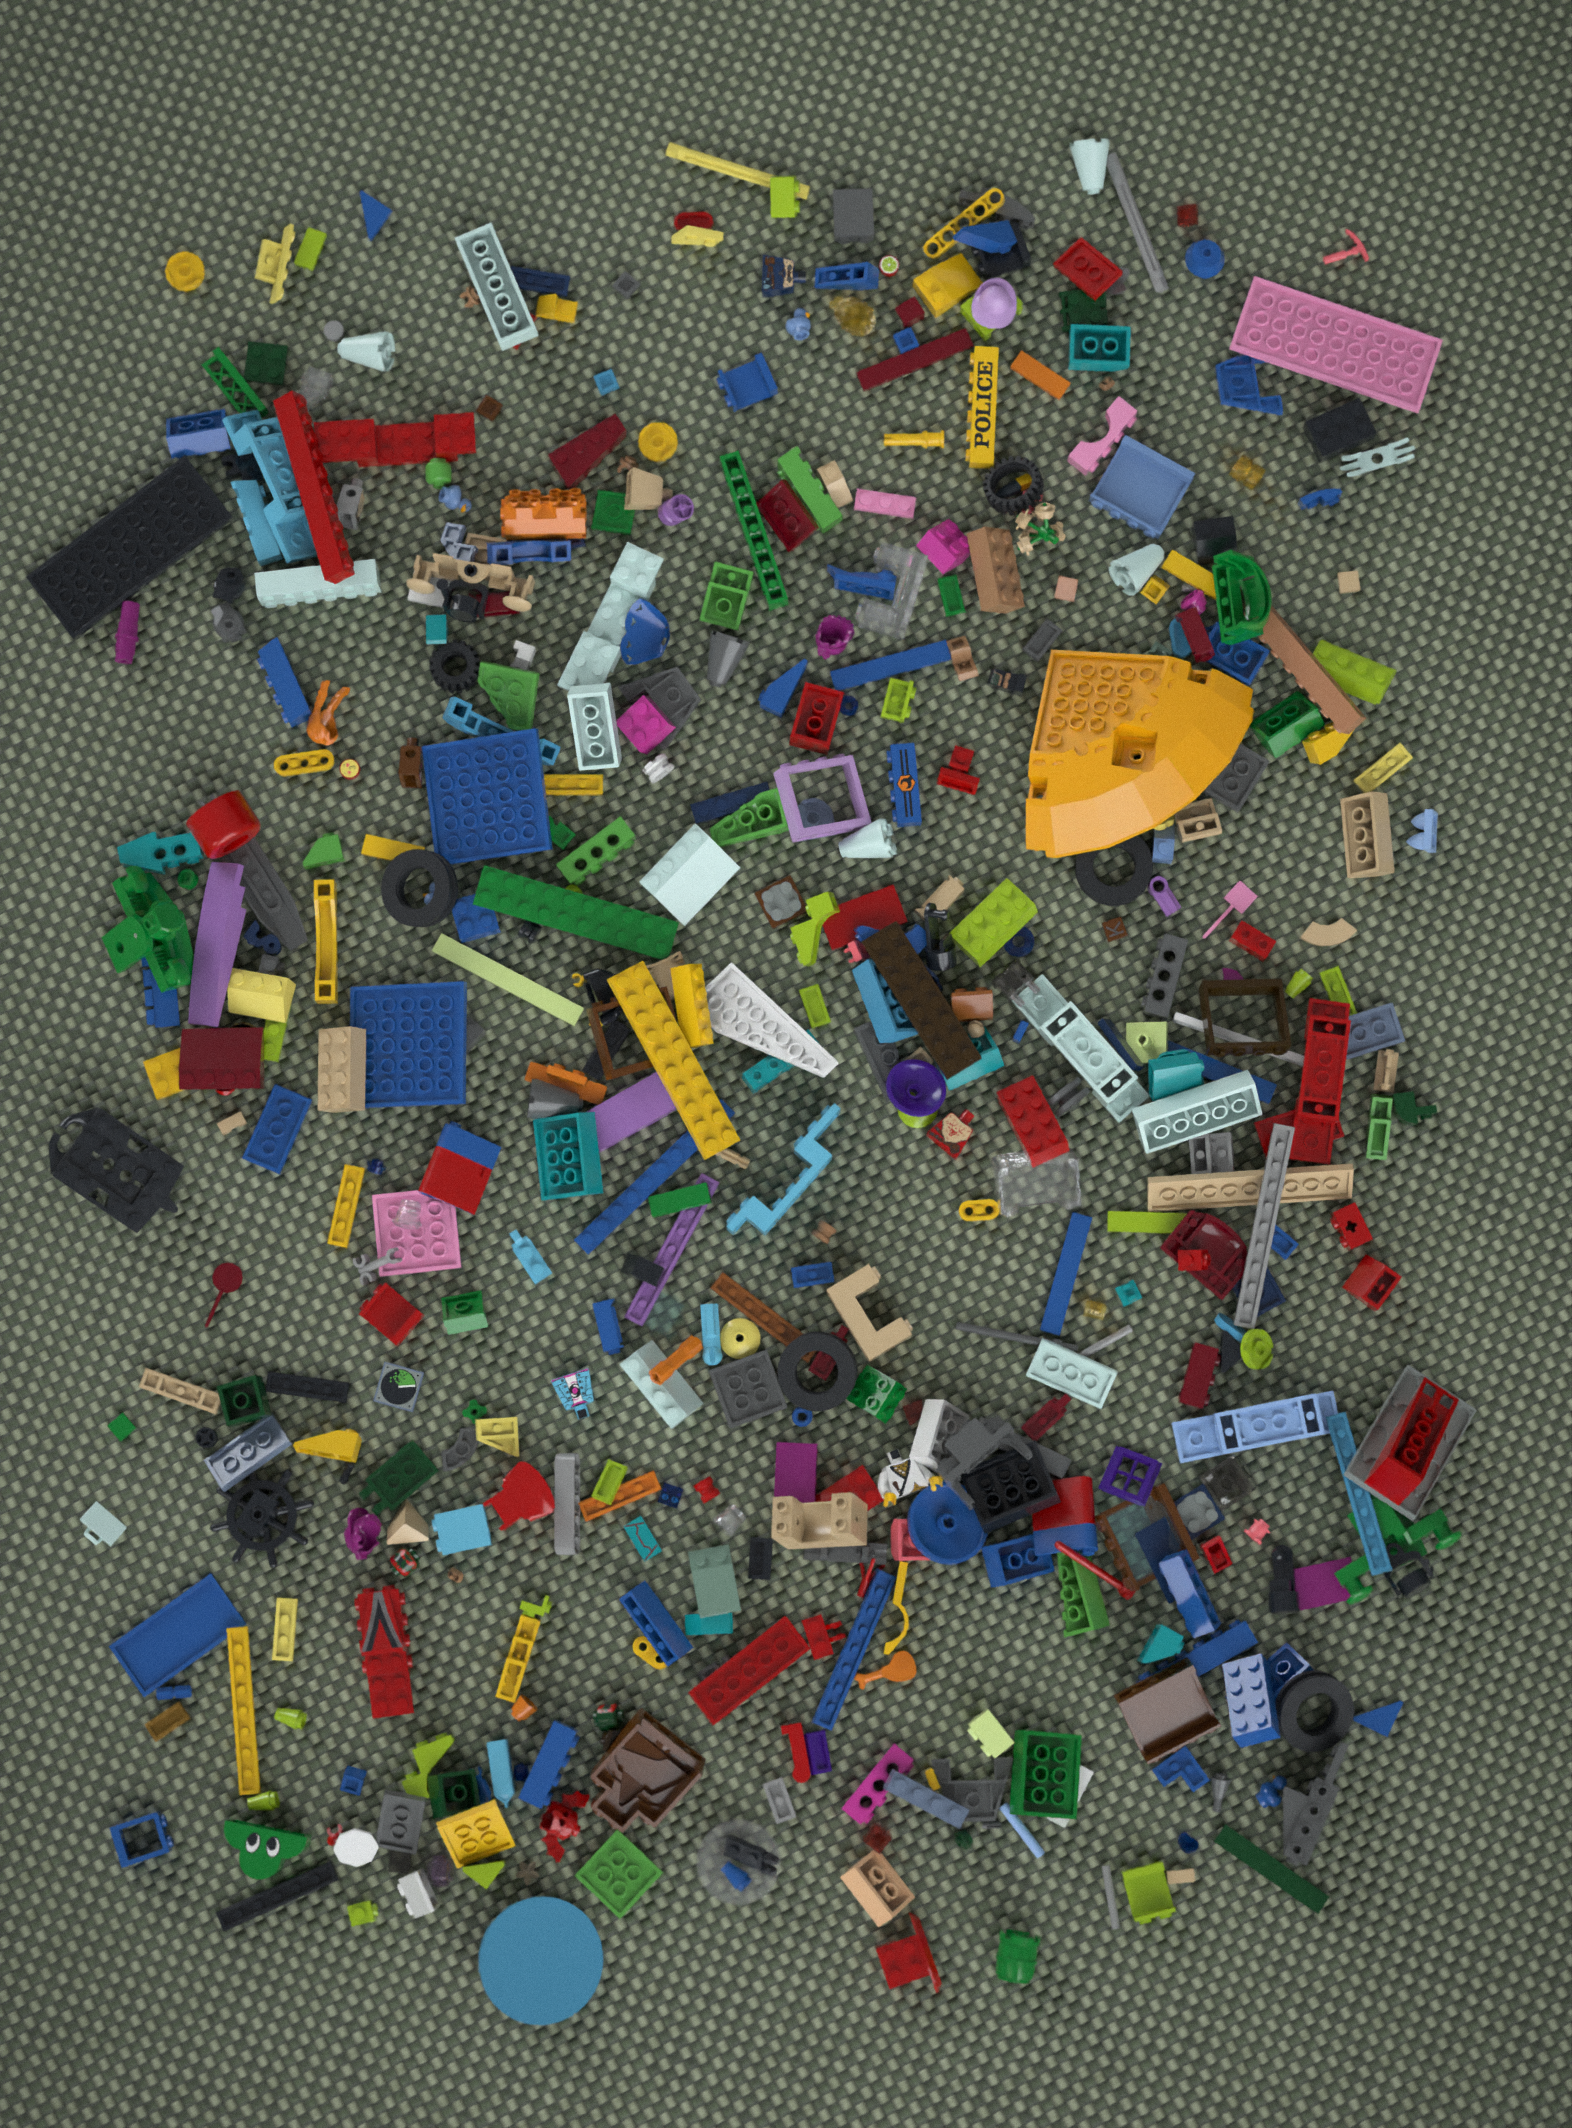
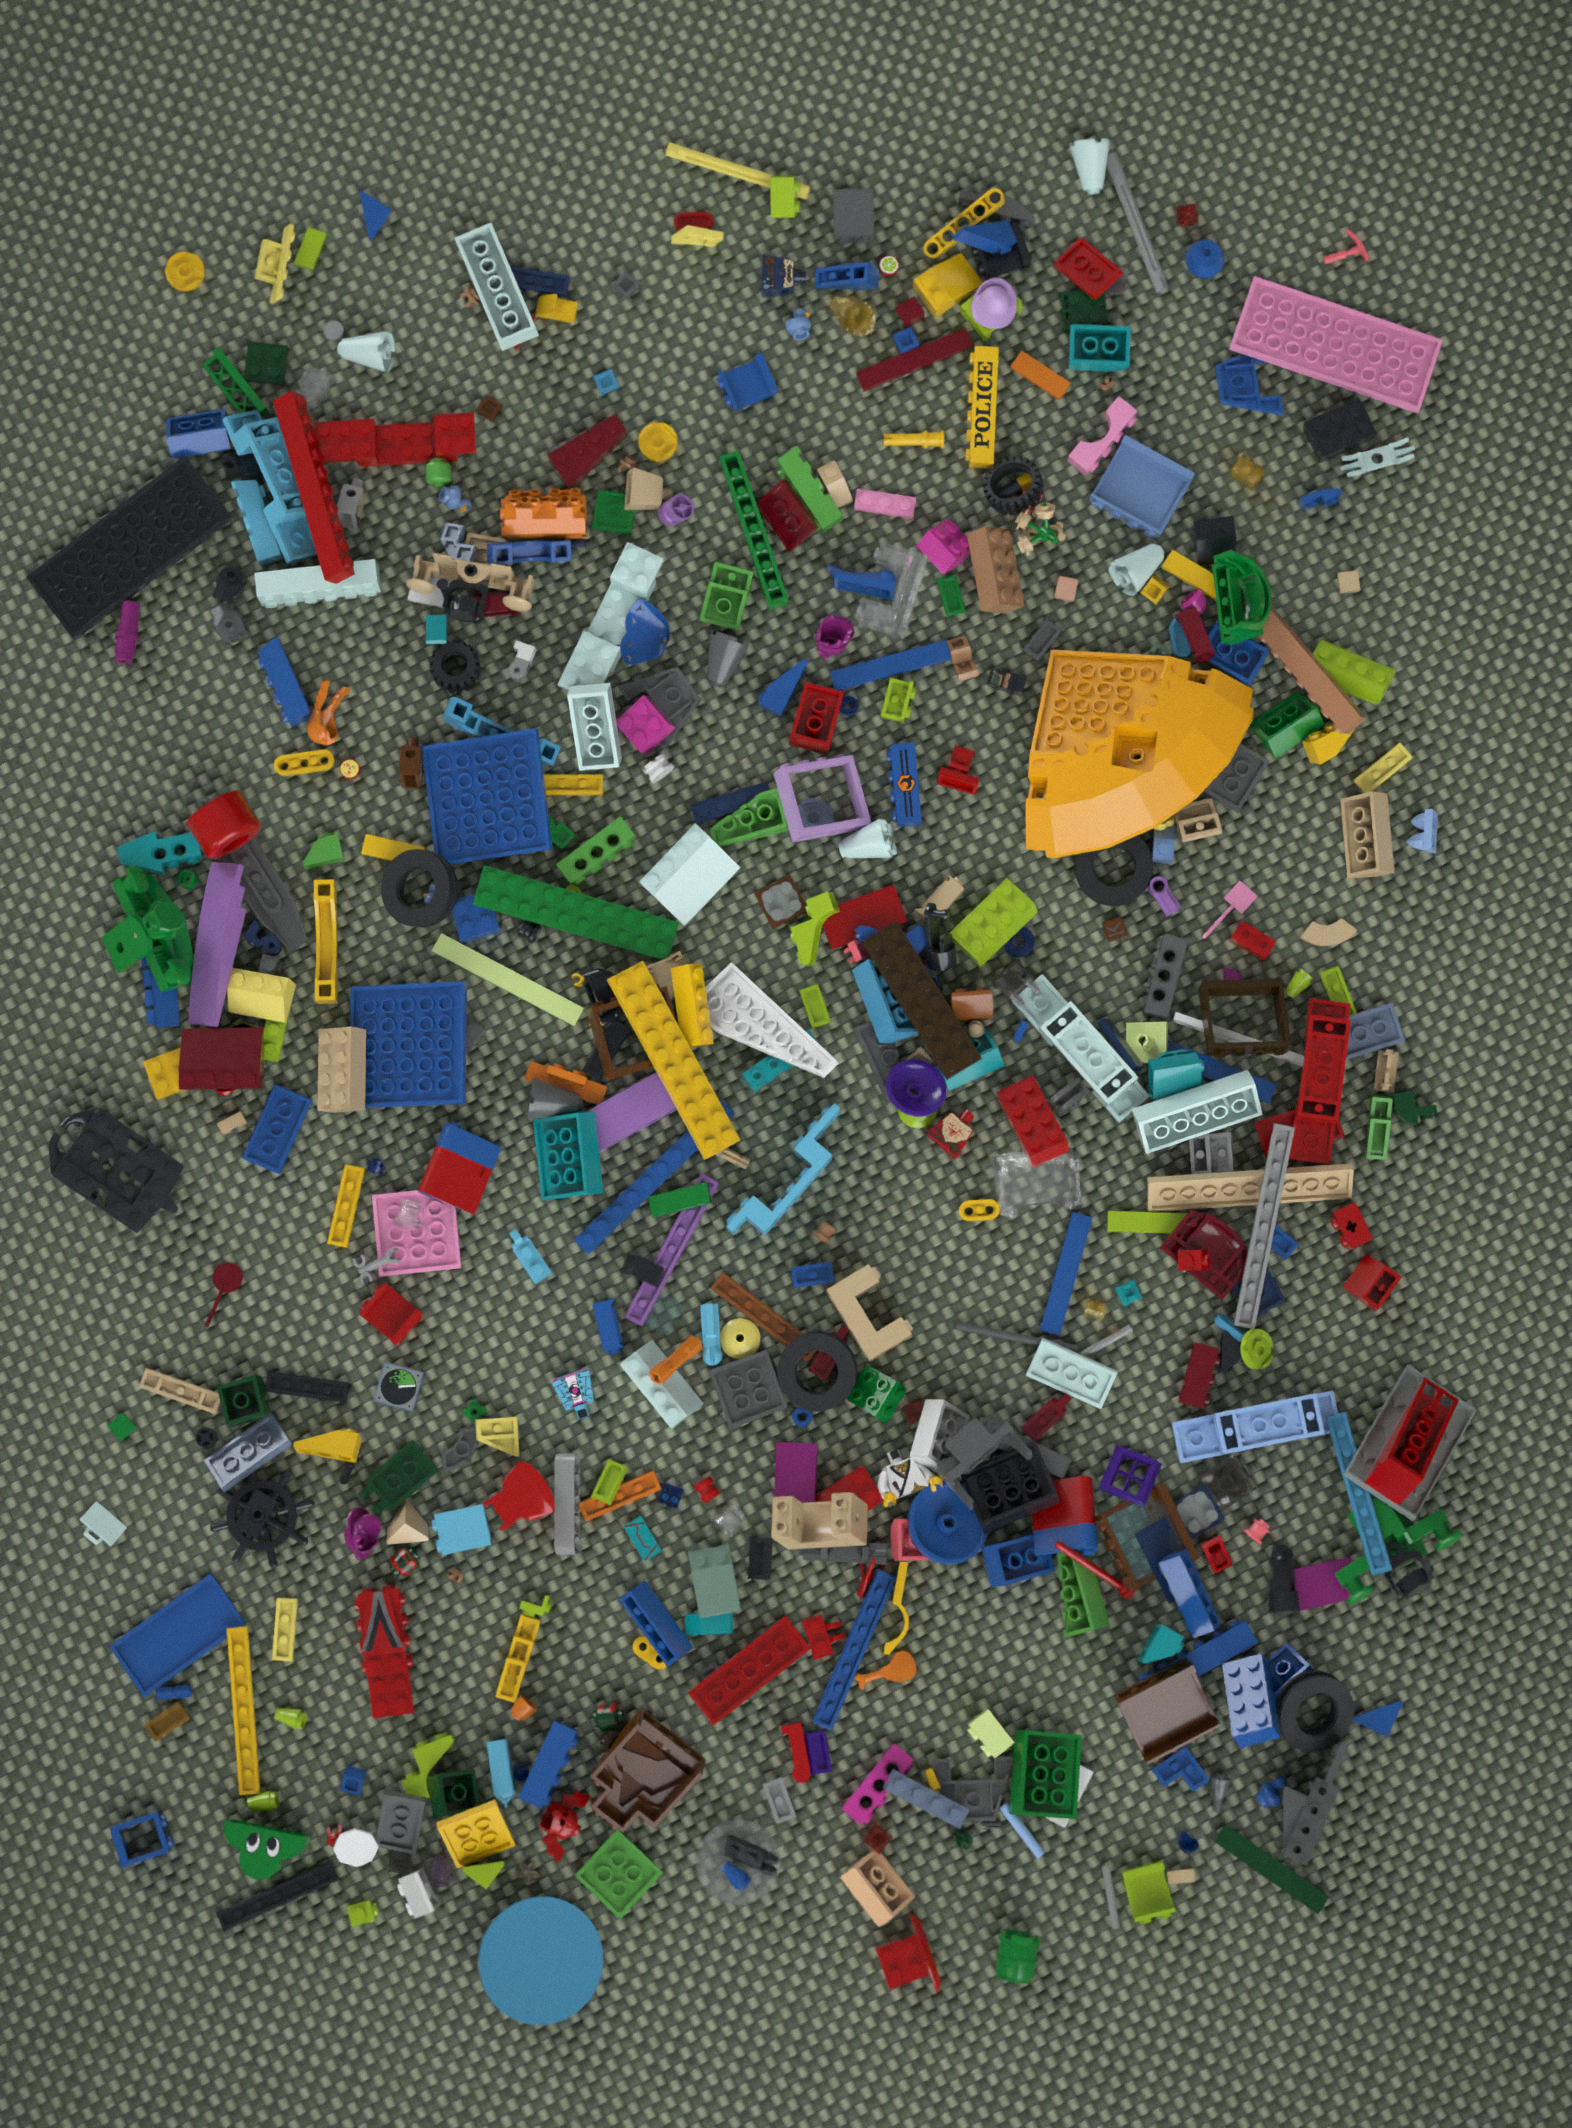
(464, 1312): green bracket -> none
(484, 1790): blue arm -> none
(511, 692): bright green plate -> none

